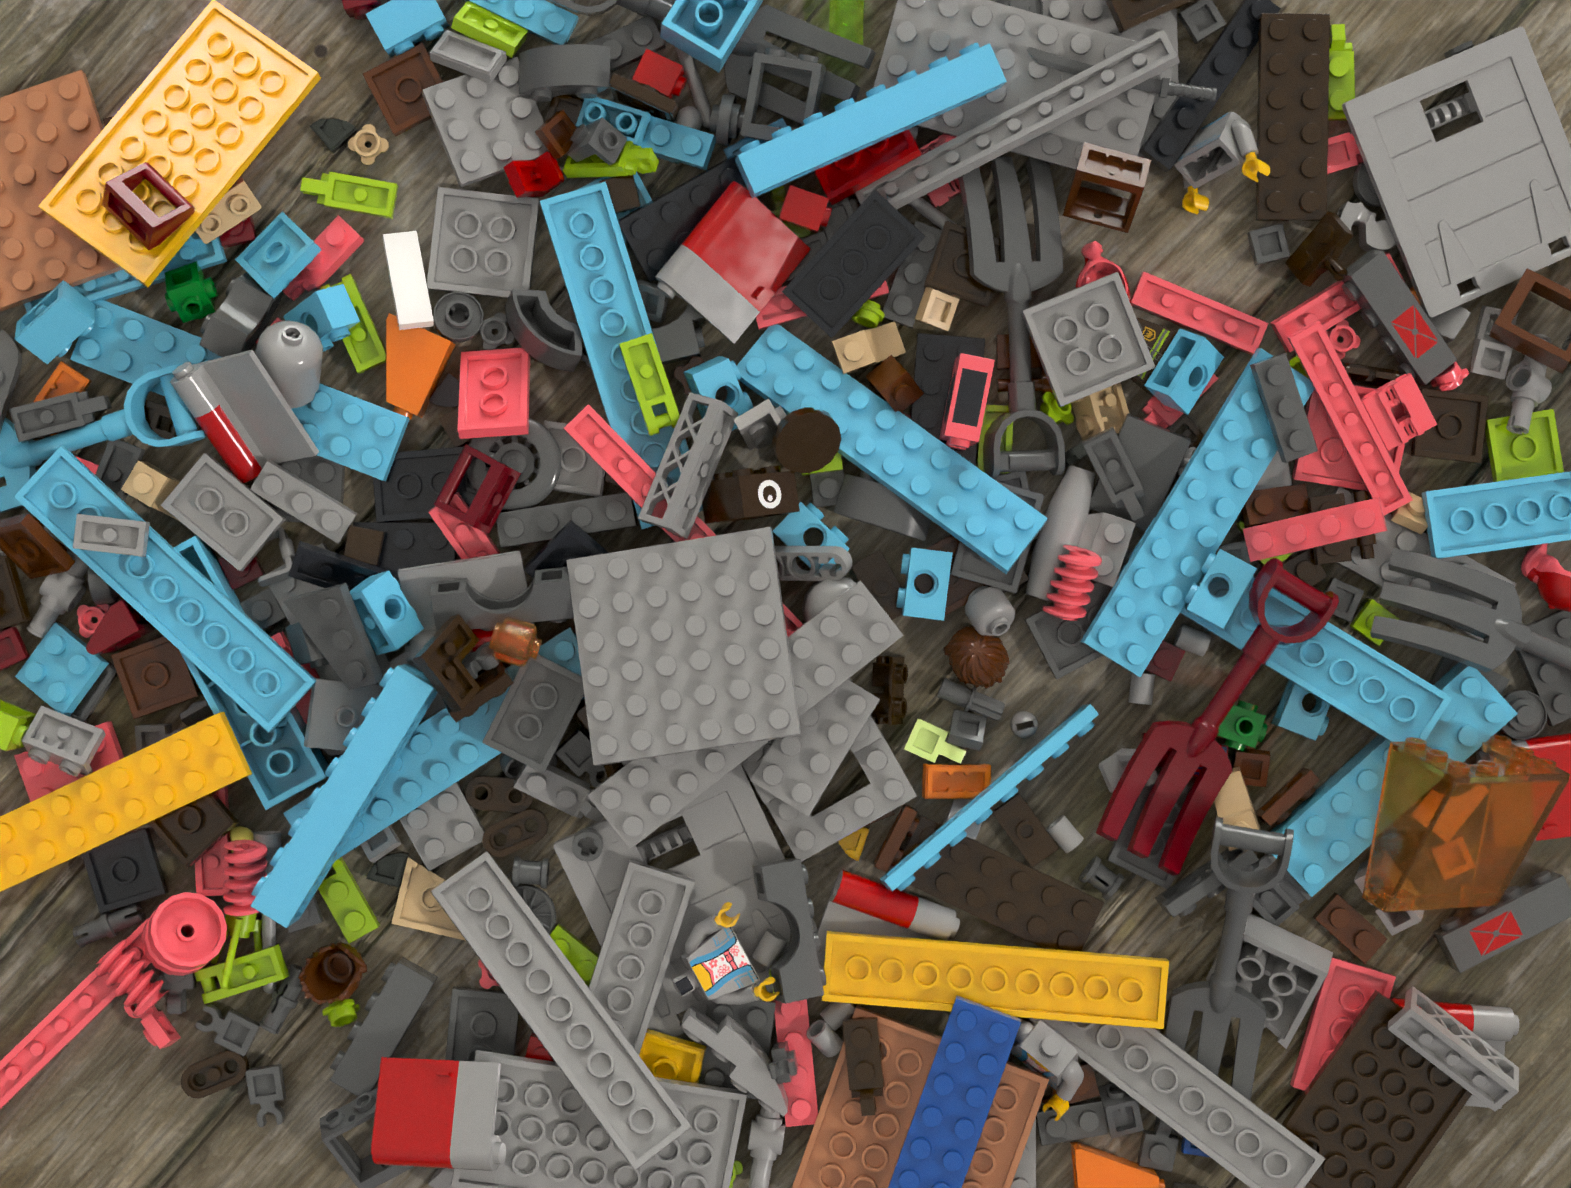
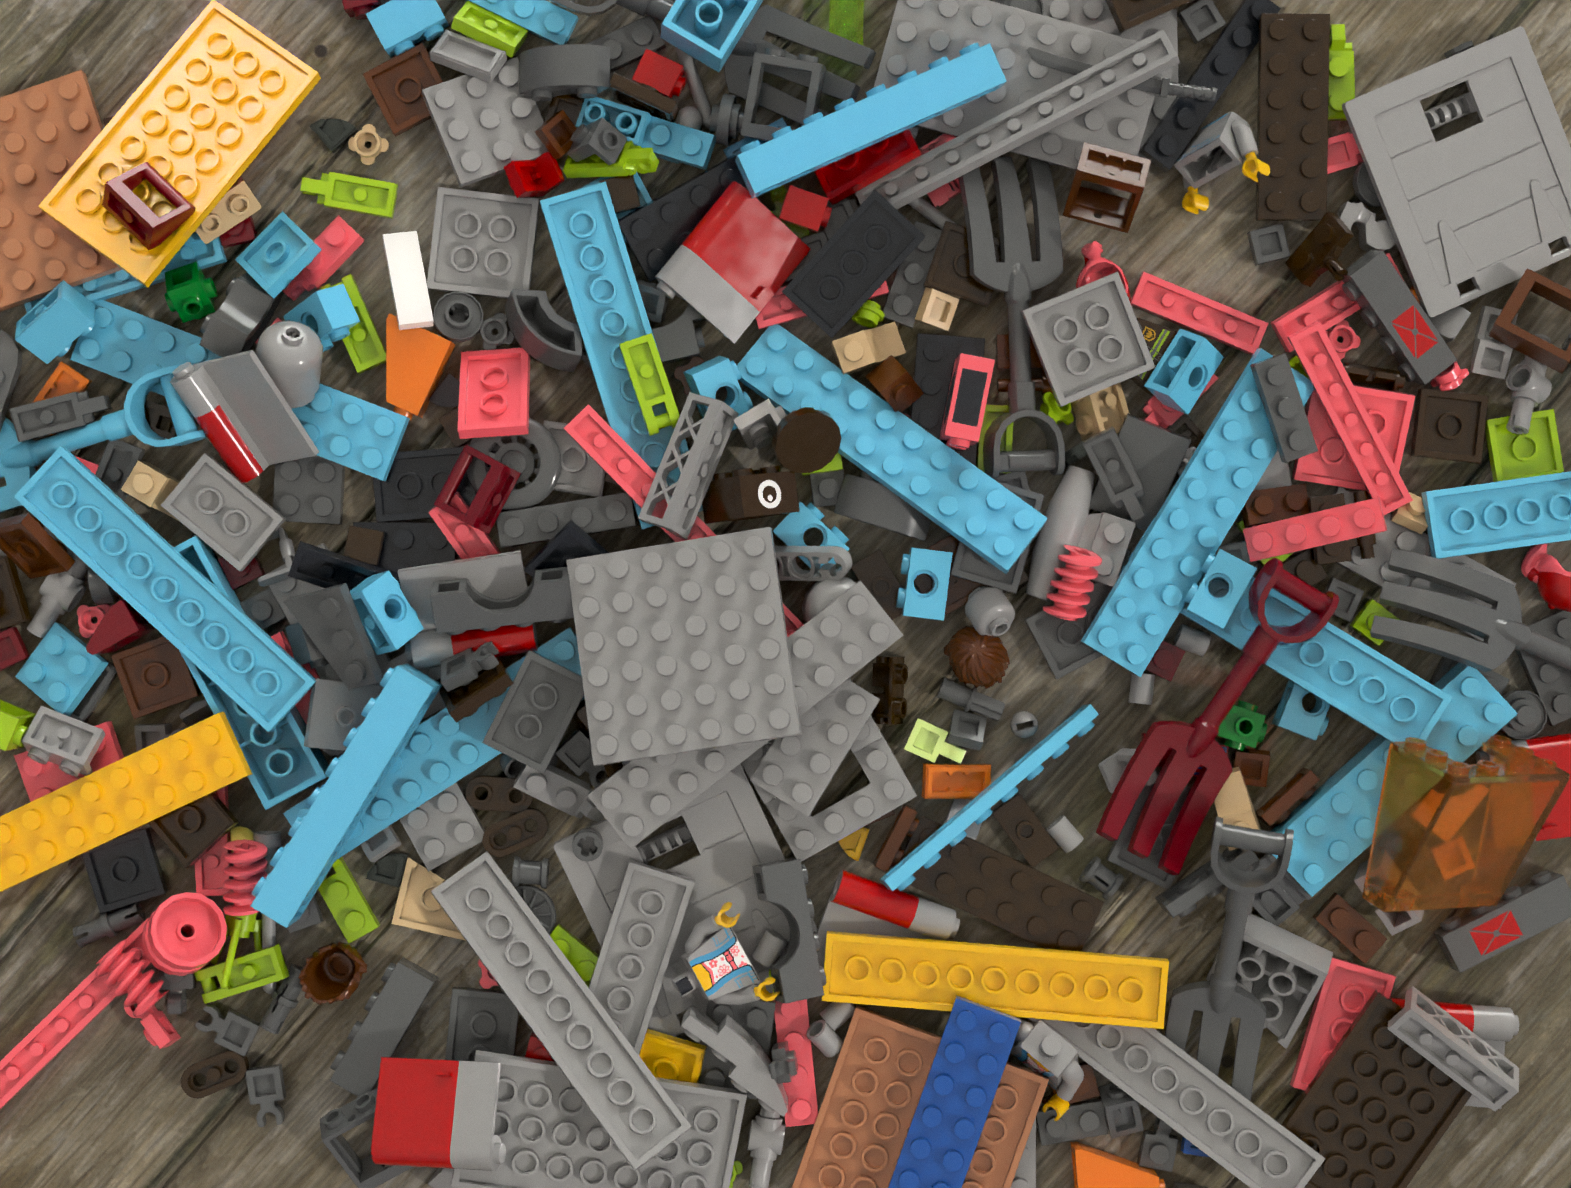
(111, 535): light grey plate -> none
(303, 501): light grey plate -> none
(341, 1012): lime plate -> none
(442, 664): dark brown plate -> none
(515, 642): clear orange head -> none
(864, 1061): dark brown hinge -> none
(1417, 411): coral piece -> none

